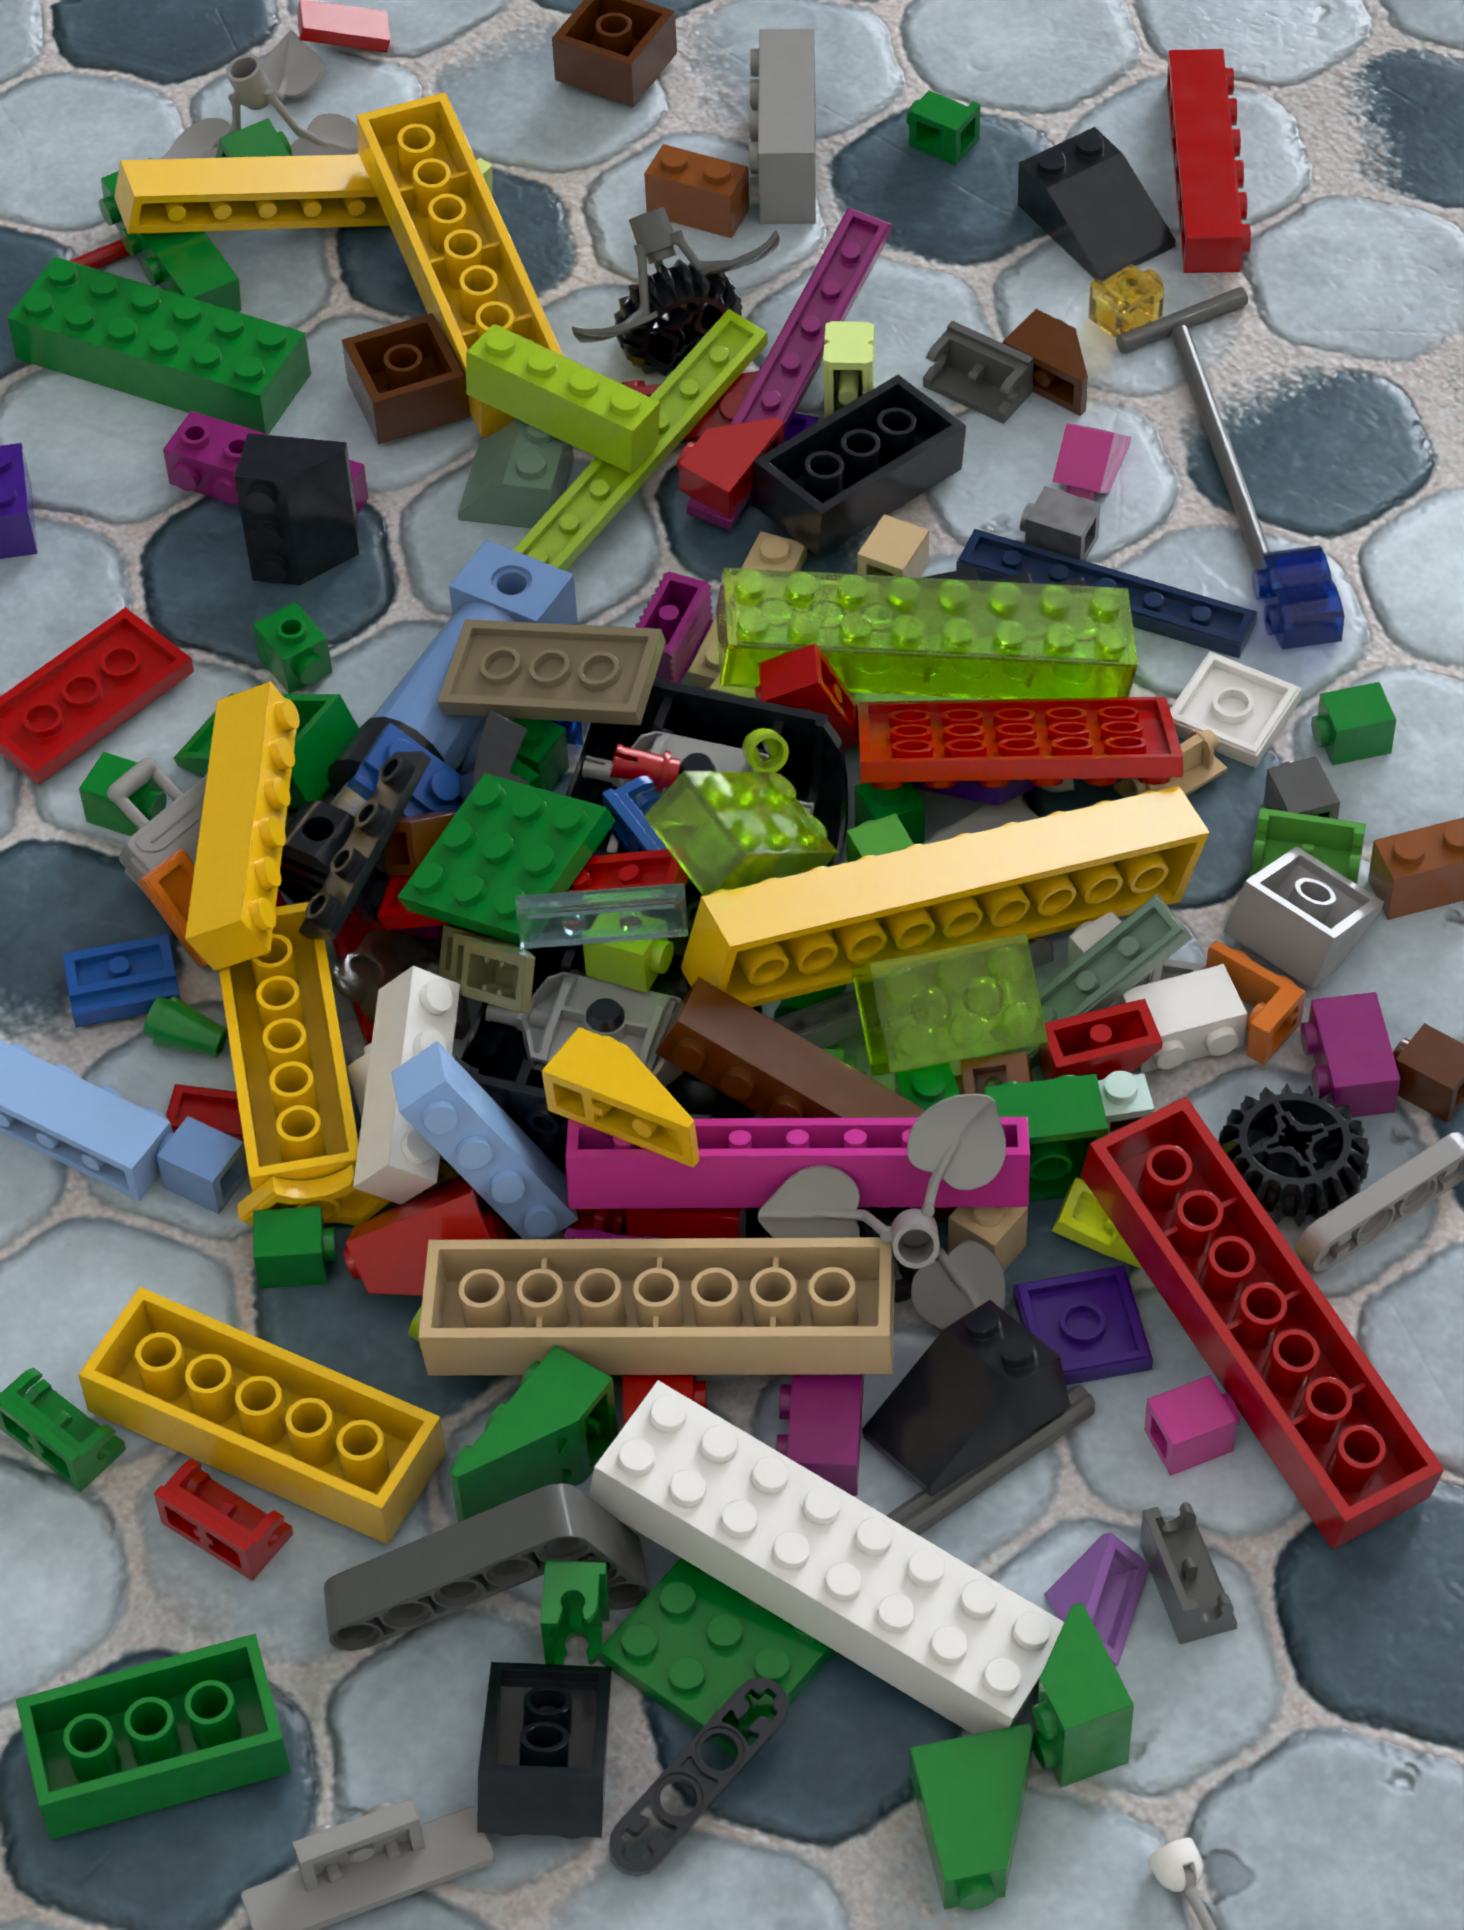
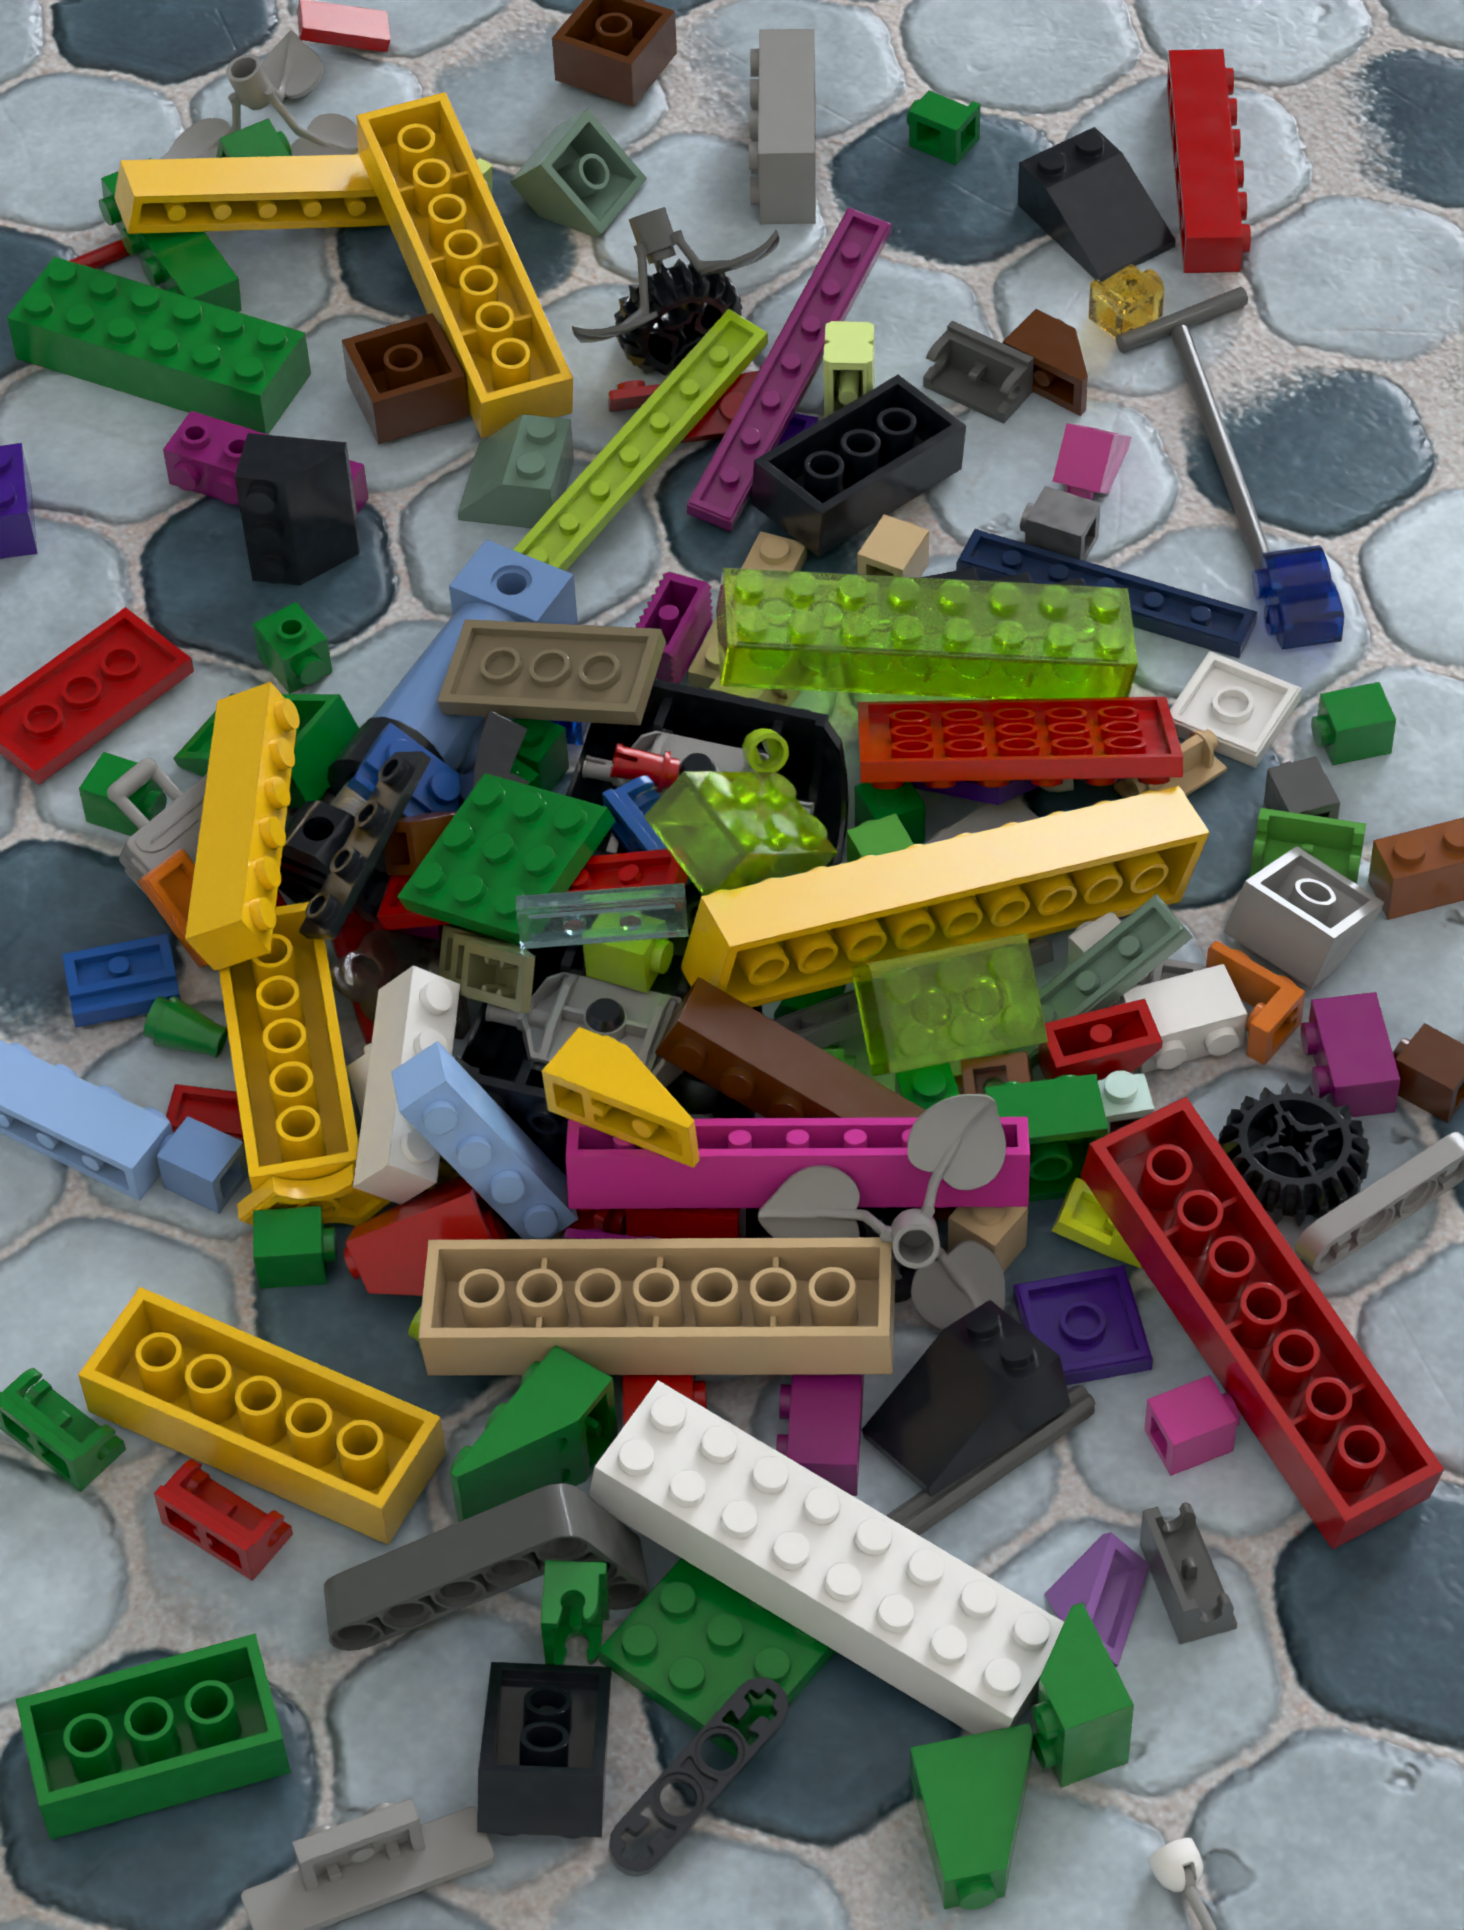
(562, 398): lime brick -> none
(579, 176): none -> sand green slope
(698, 190): dark orange brick -> none
(721, 462): red slope -> none
(809, 682): red brick -> none

